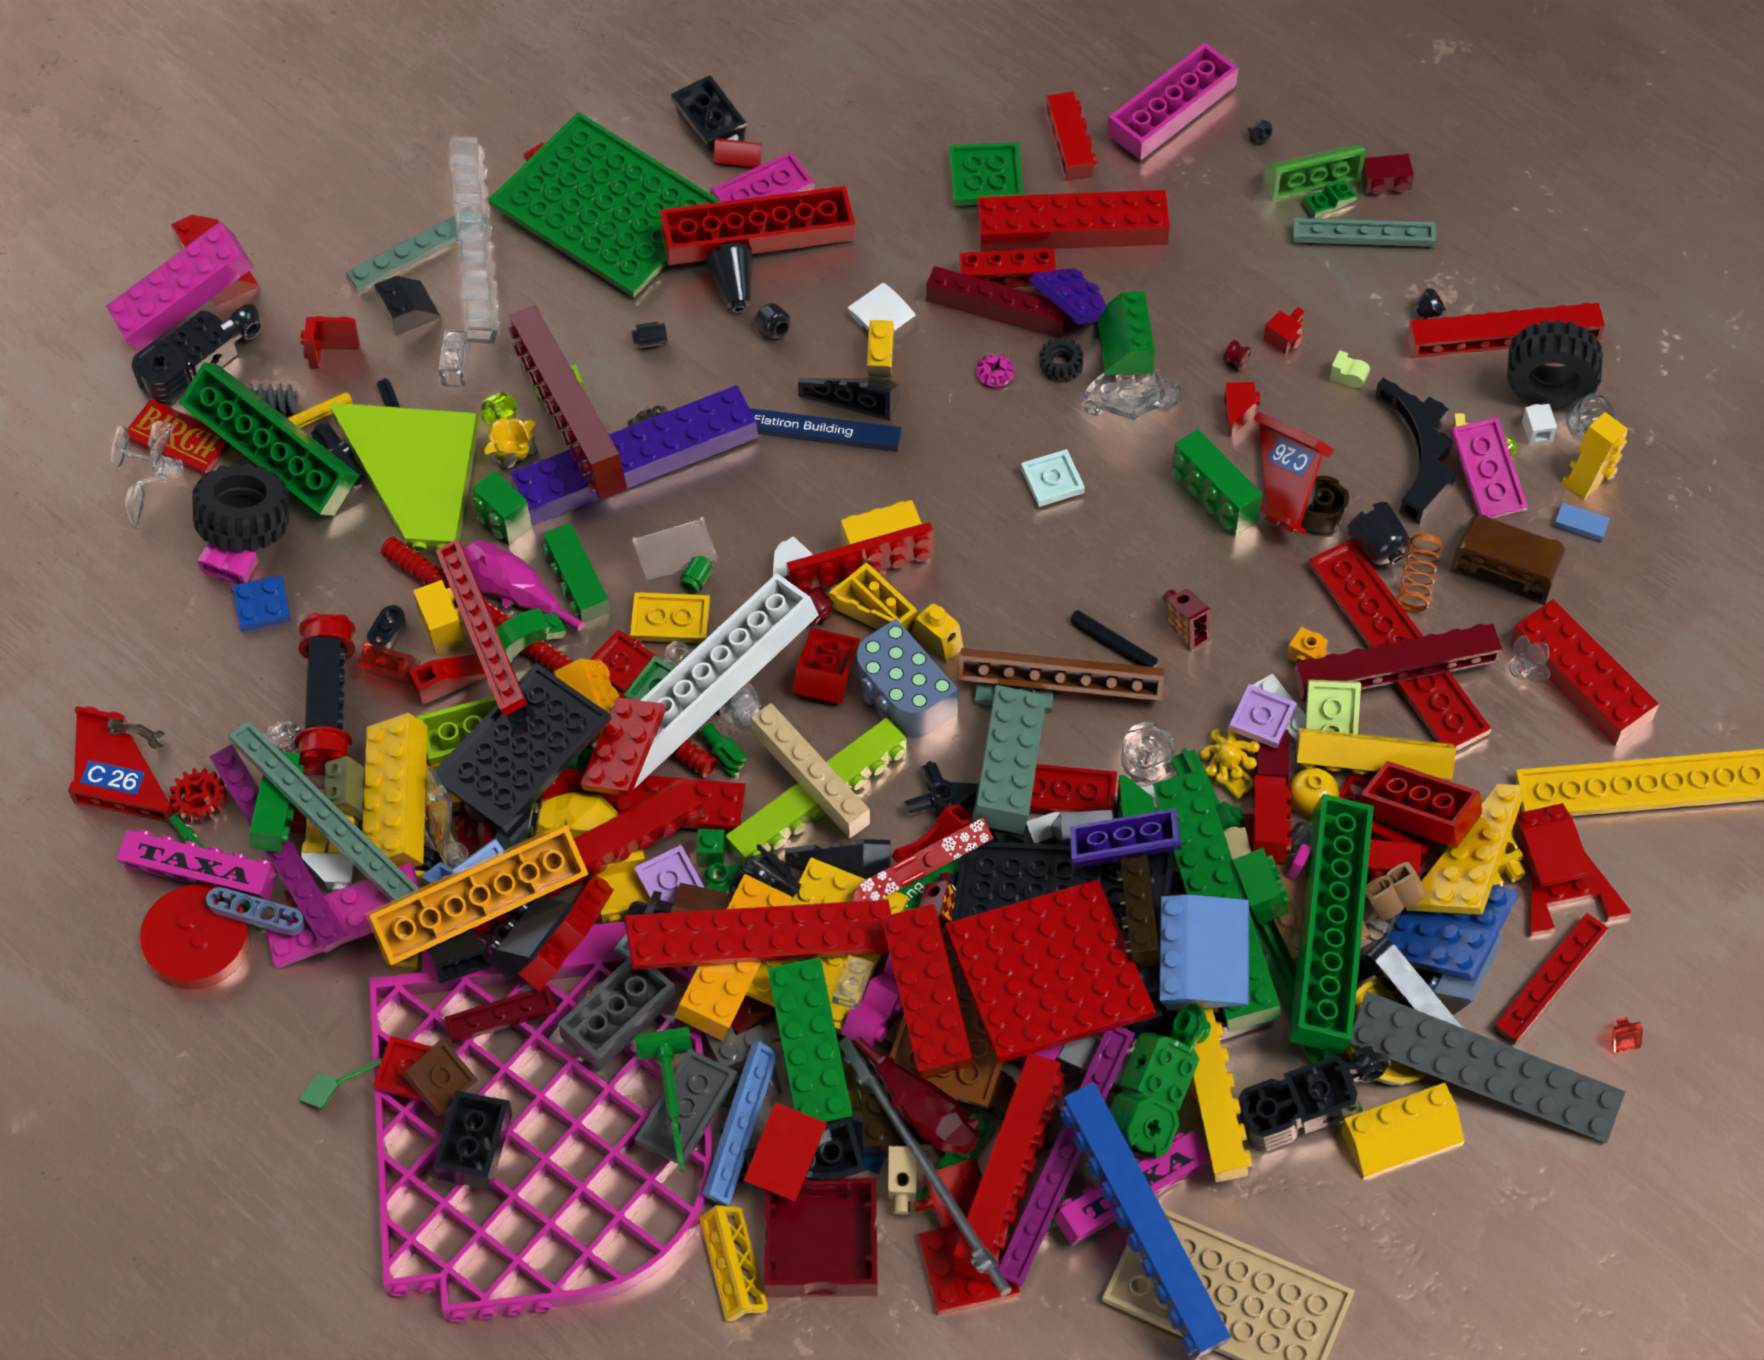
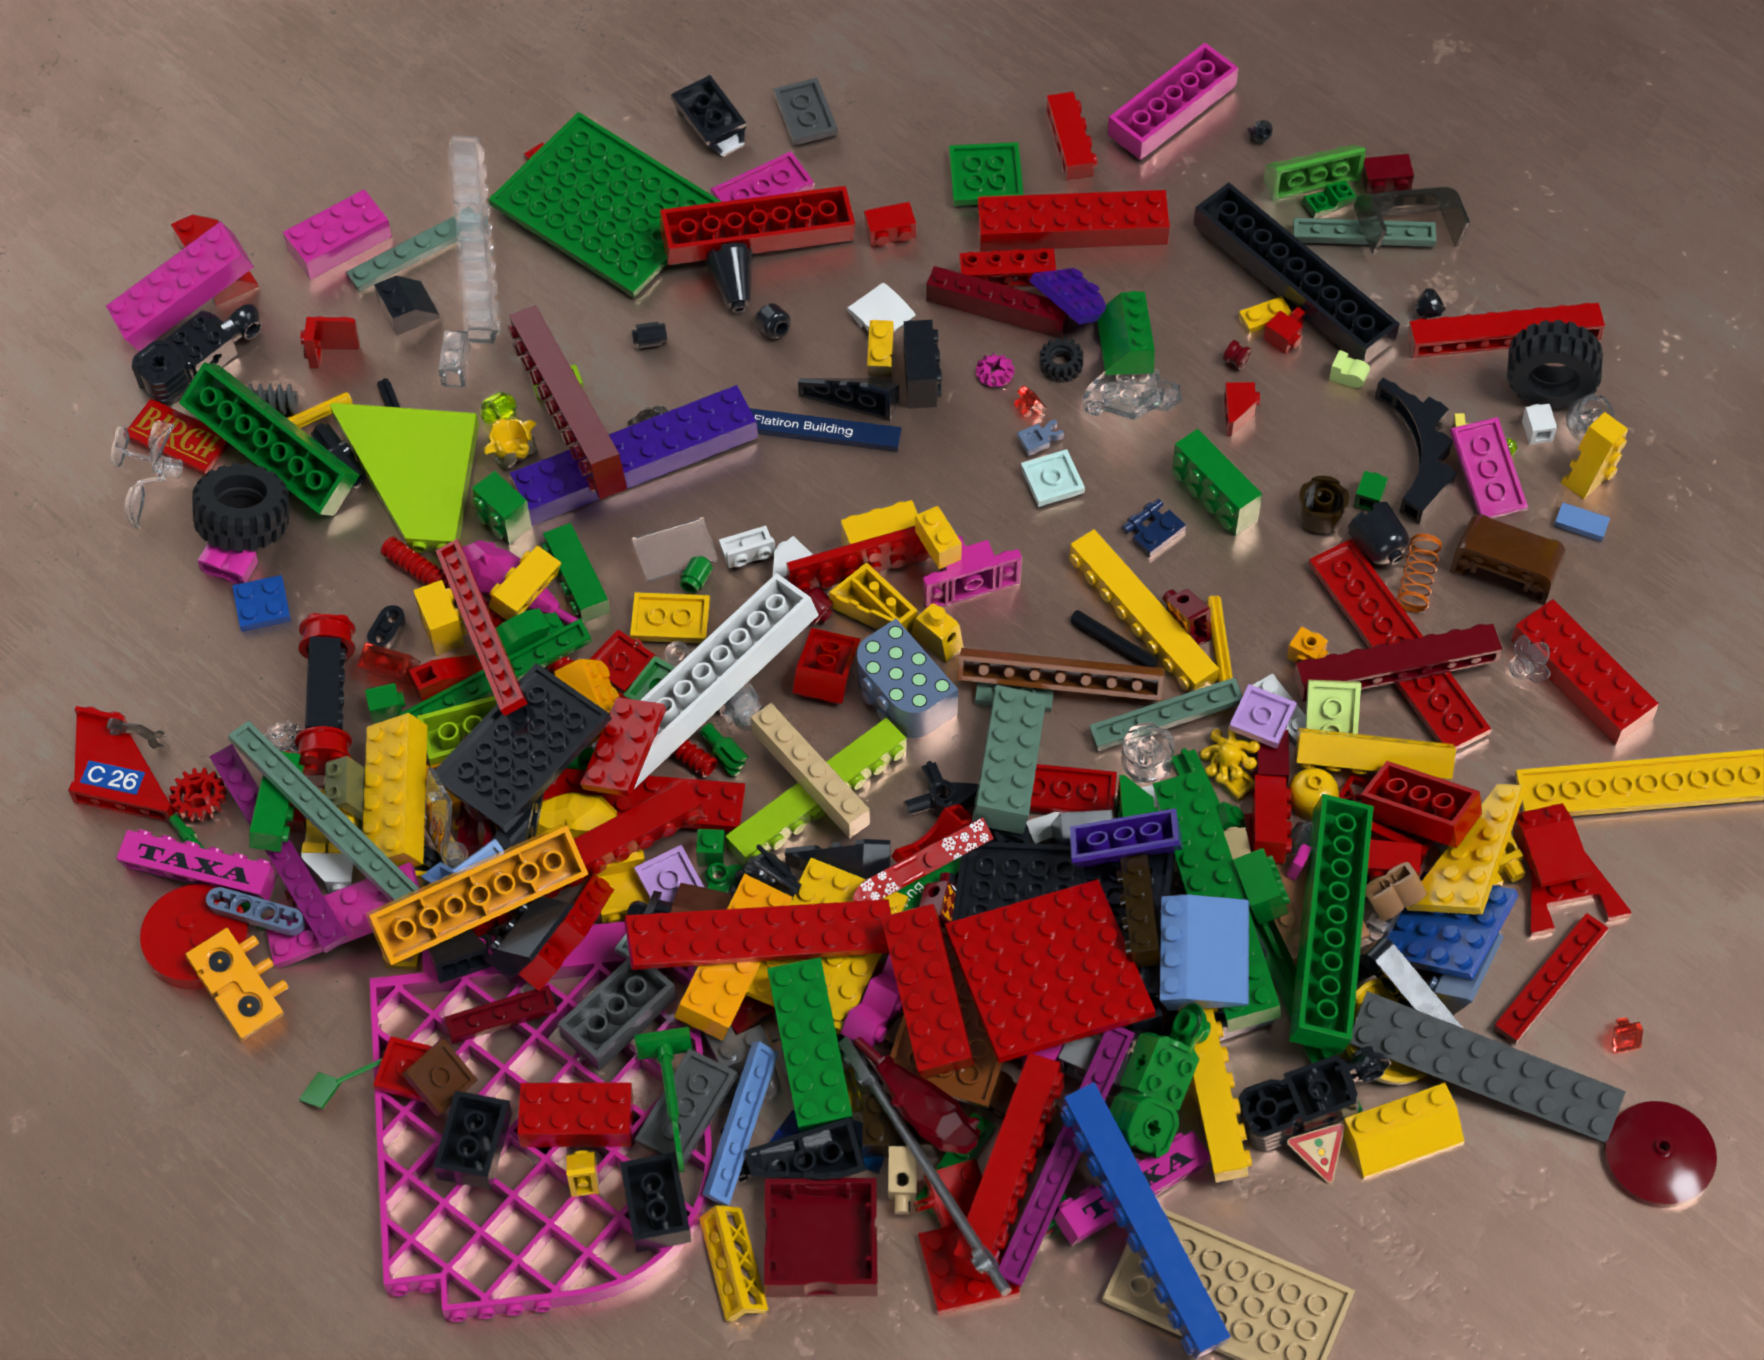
(240, 990): none -> light orange piece
(337, 234): none -> dark pink brick
(384, 702): none -> green brick
(477, 686): none -> green tile
(524, 583): none -> yellow brick
(576, 1114): none -> red brick
(582, 1173): none -> yellow slope
(655, 1202): none -> black brick
(737, 152): red tile -> none
(747, 547): none -> white bracket
(785, 1151): red tile -> none
(805, 111): none -> dark grey plate
(853, 982): clear plate -> none
(890, 224): none -> red brick
(921, 363): none -> black brick
(938, 537): none -> yellow brick
(973, 575): none -> dark pink brick
(1031, 400): none -> clear red tile
(1037, 438): none -> sand blue plate
(1143, 612): none -> yellow brick
(1158, 533): none -> dark blue plate
(1168, 712): none -> sand green plate
(1219, 638): none -> yellow axle
(1258, 316): none -> yellow plate
(1289, 470): red piece -> none
(1296, 273): none -> black brick
(1320, 1149): none -> piece
(1370, 491): none -> green brick
(1374, 205): none -> clear smoke windscreen
(1655, 1175): none -> dark red dish

